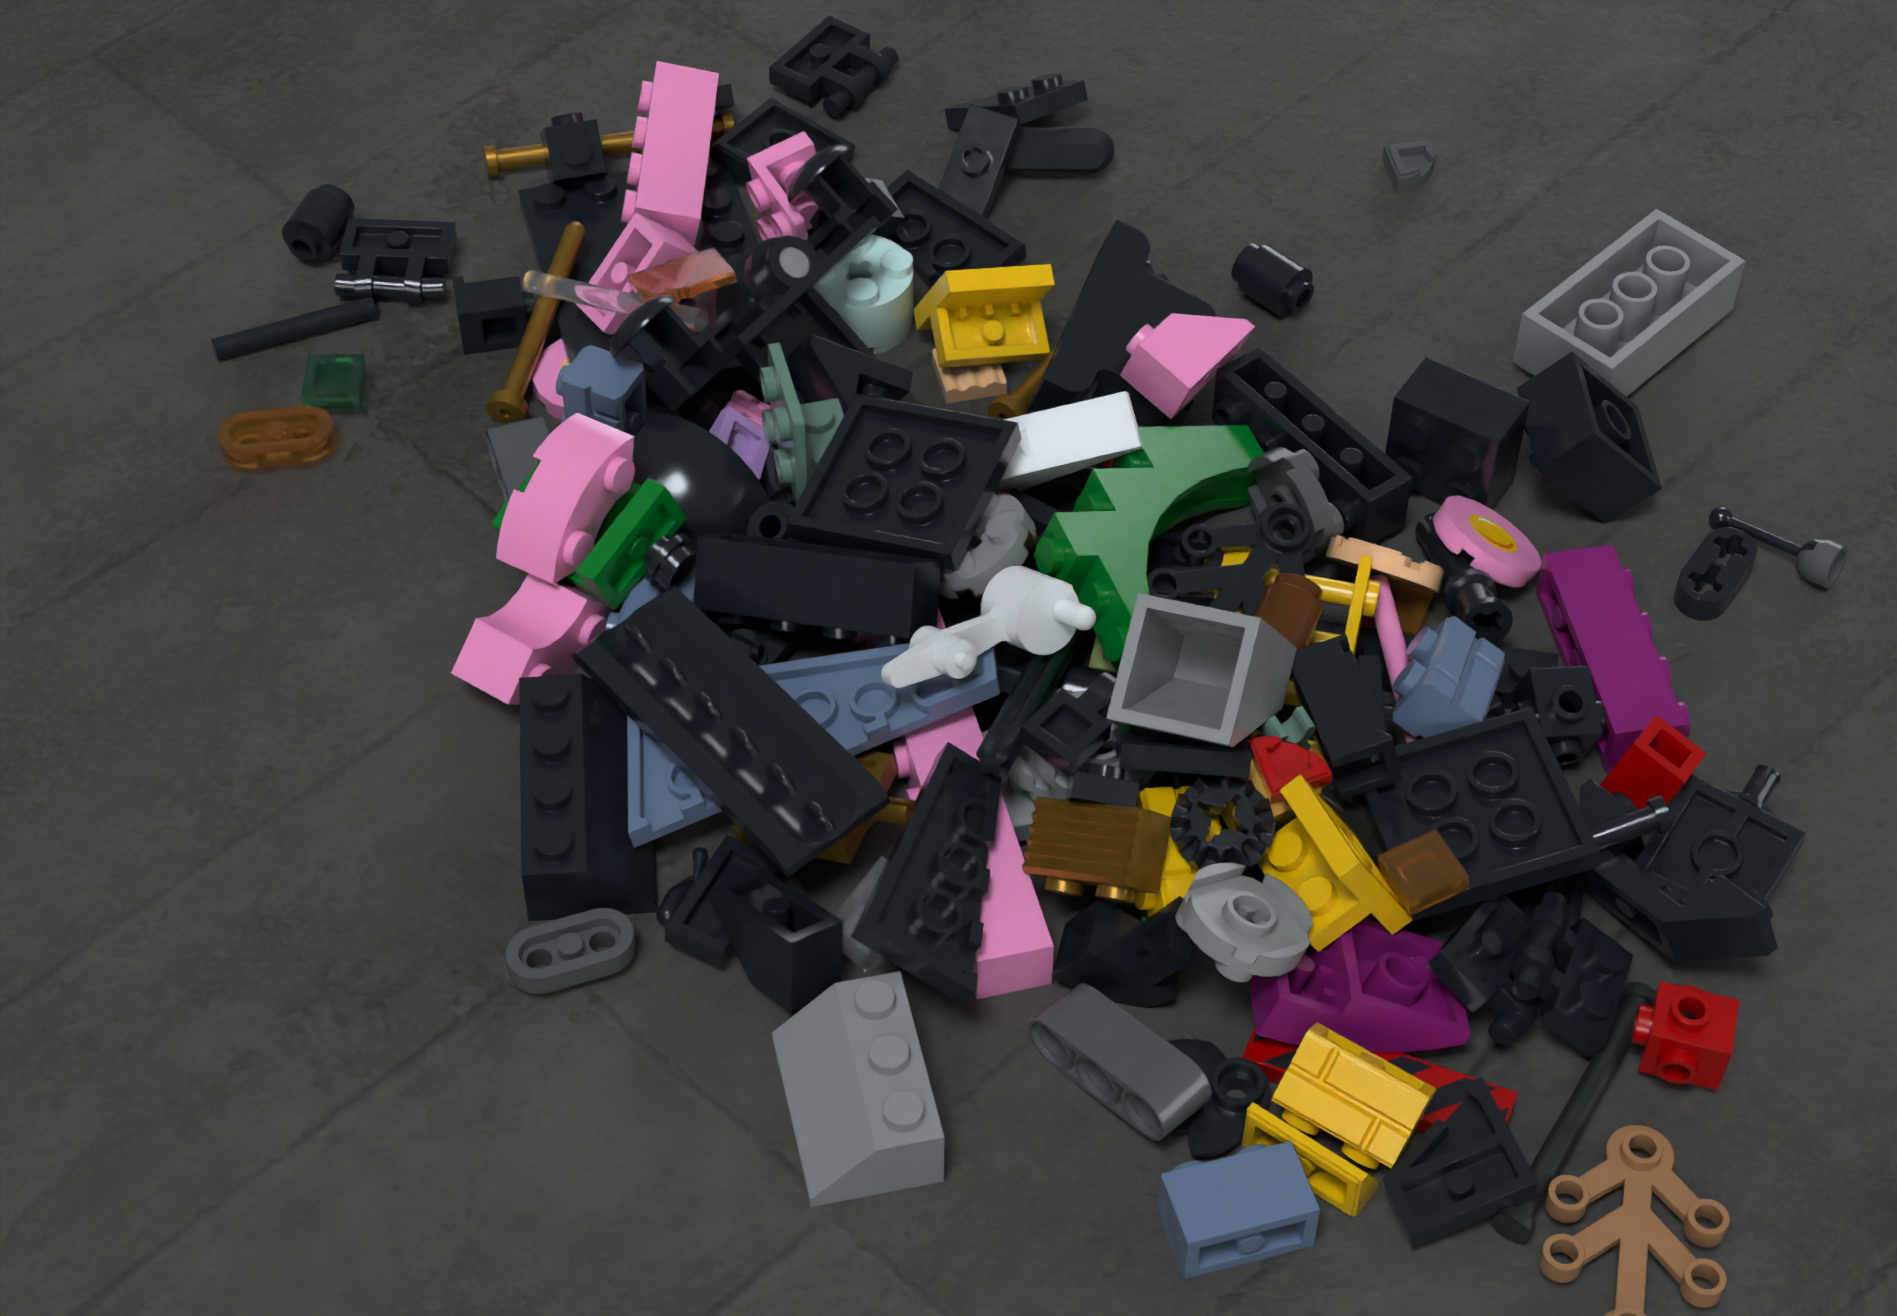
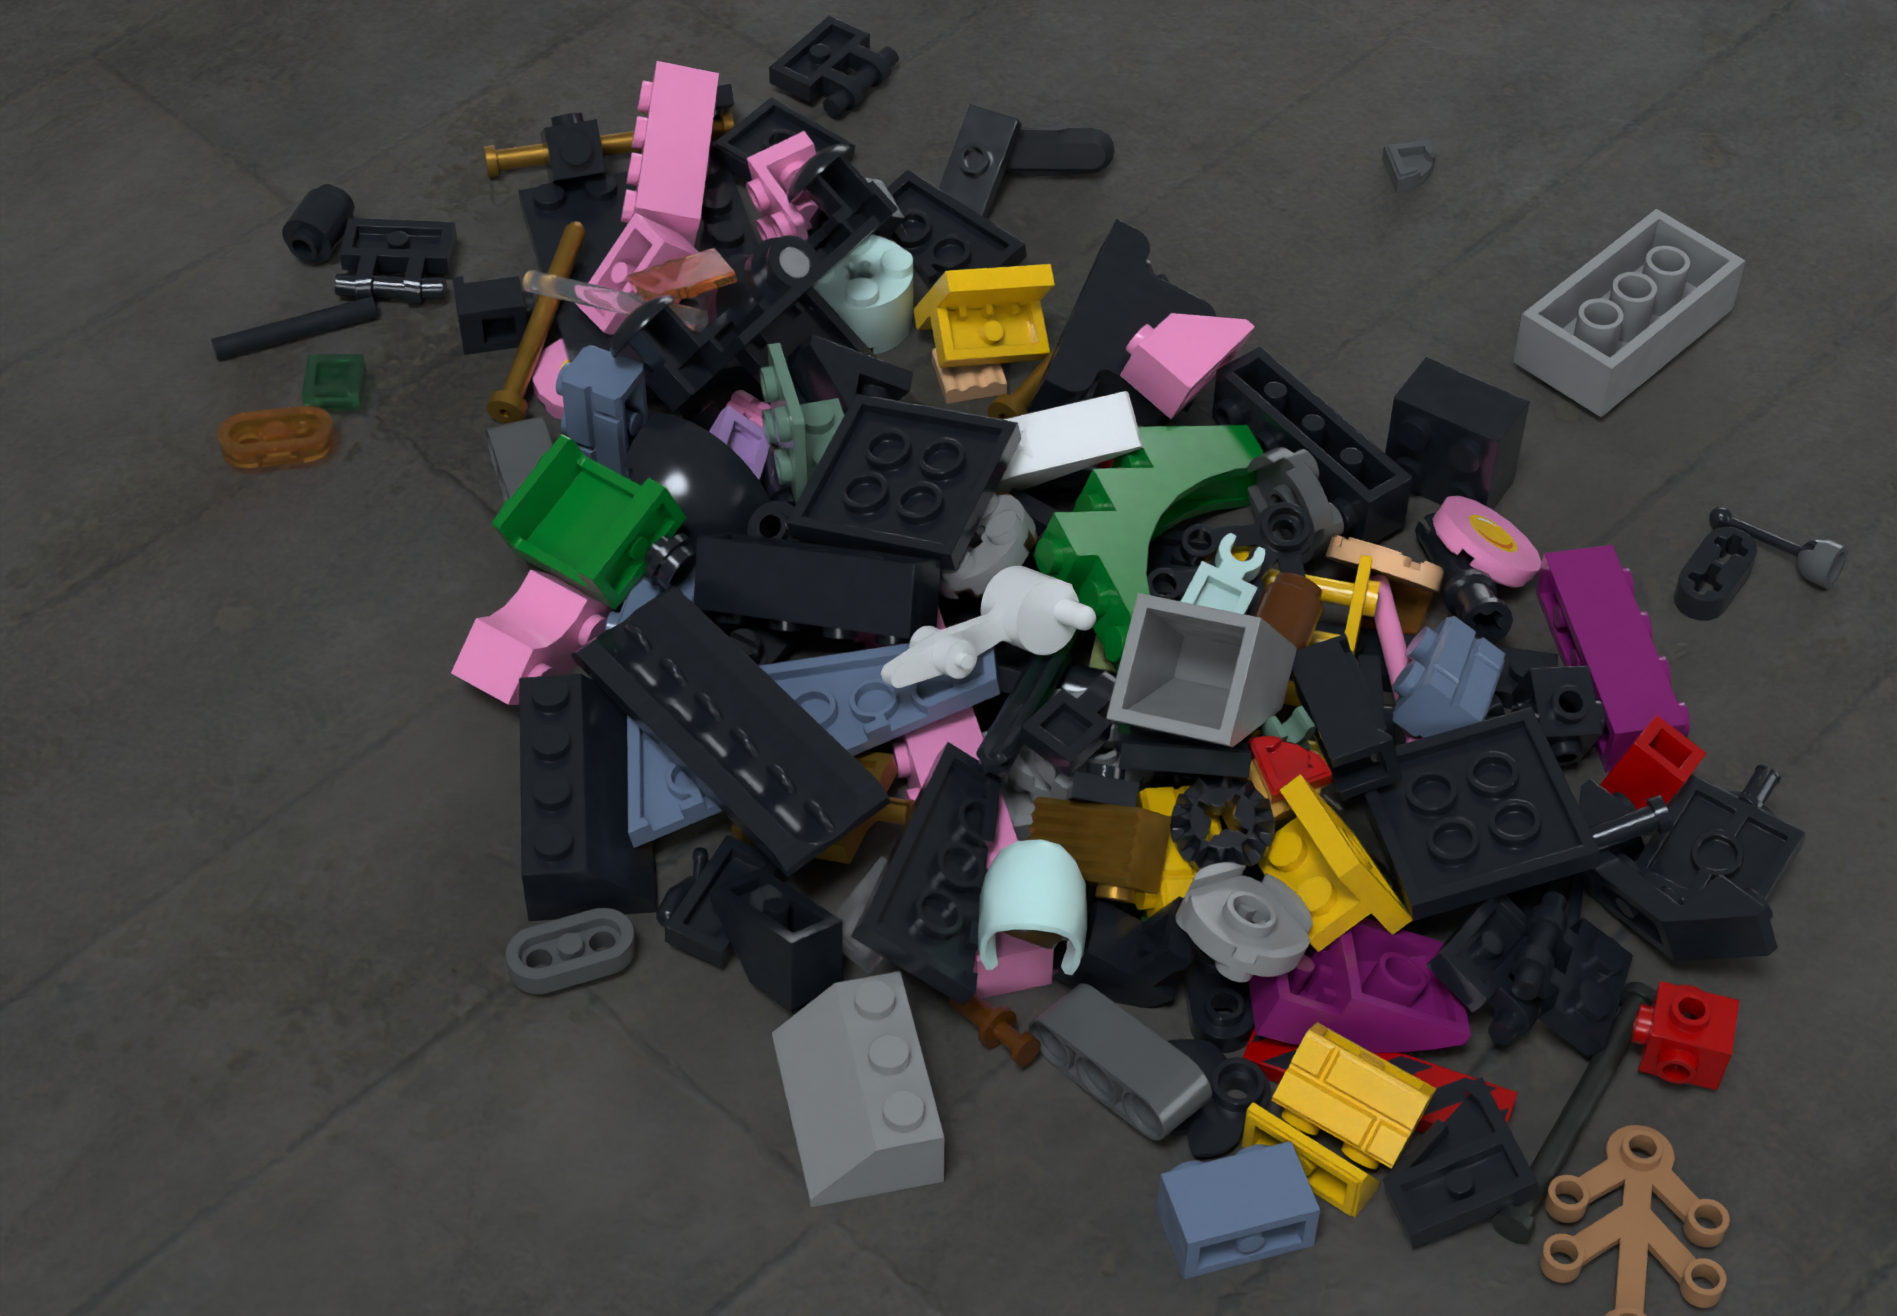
(568, 496): bright pink brick -> none
(998, 1028): none -> reddish brown piece
(1026, 103): black wing -> none
(1035, 897): none -> light aqua piece
(1209, 990): none -> black plate
(1227, 583): none -> light aqua plate
(1273, 279): black brick -> none
(1423, 872): clear orange tile -> none
(1588, 439): black brick -> none

